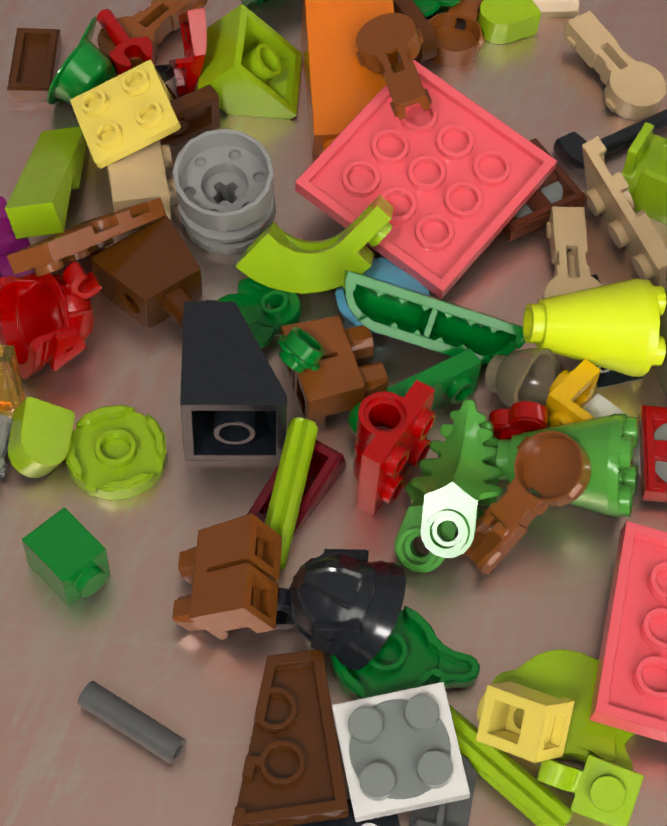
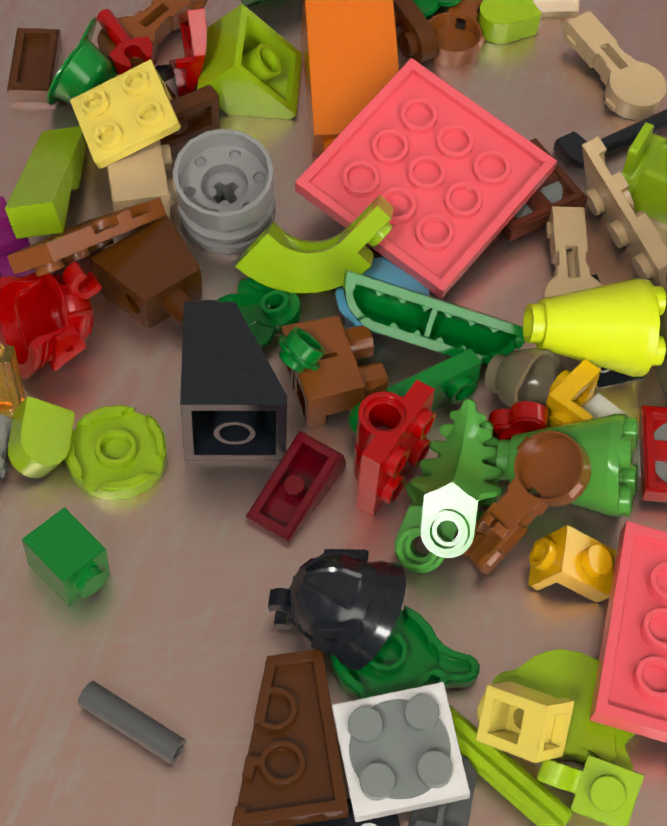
(231, 578): dark orange hips -> none
(291, 481): lime axle -> none
(385, 36): dark orange piece -> none
(573, 562): none -> yellow bracket

